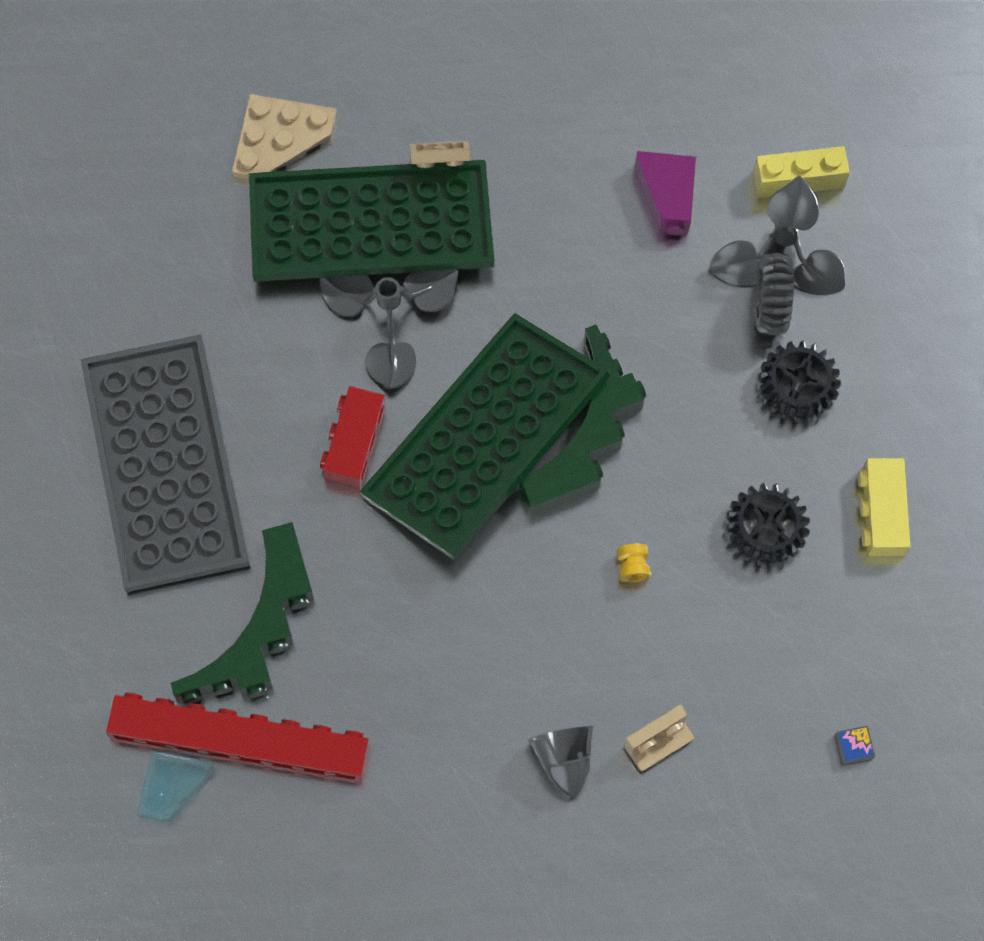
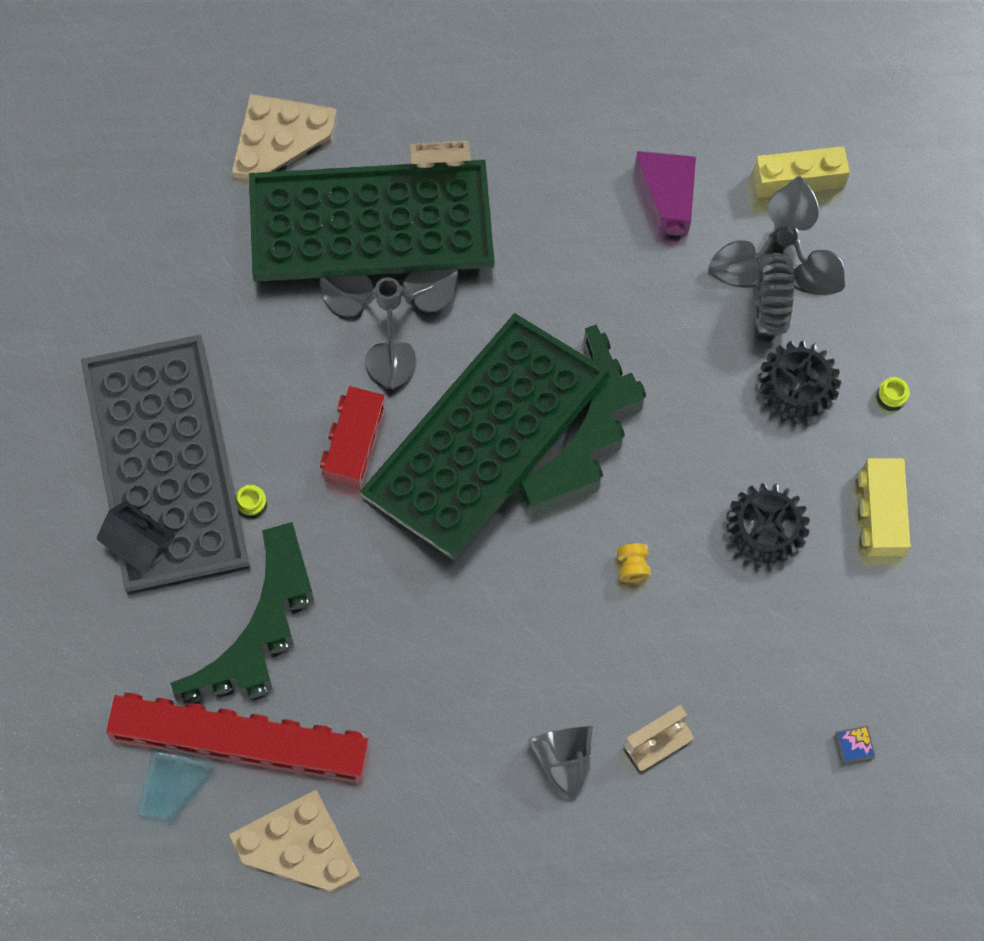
(134, 536): none -> black panel
(250, 500): none -> neon yellow plate
(298, 845): none -> tan plate
(894, 392): none -> neon yellow plate

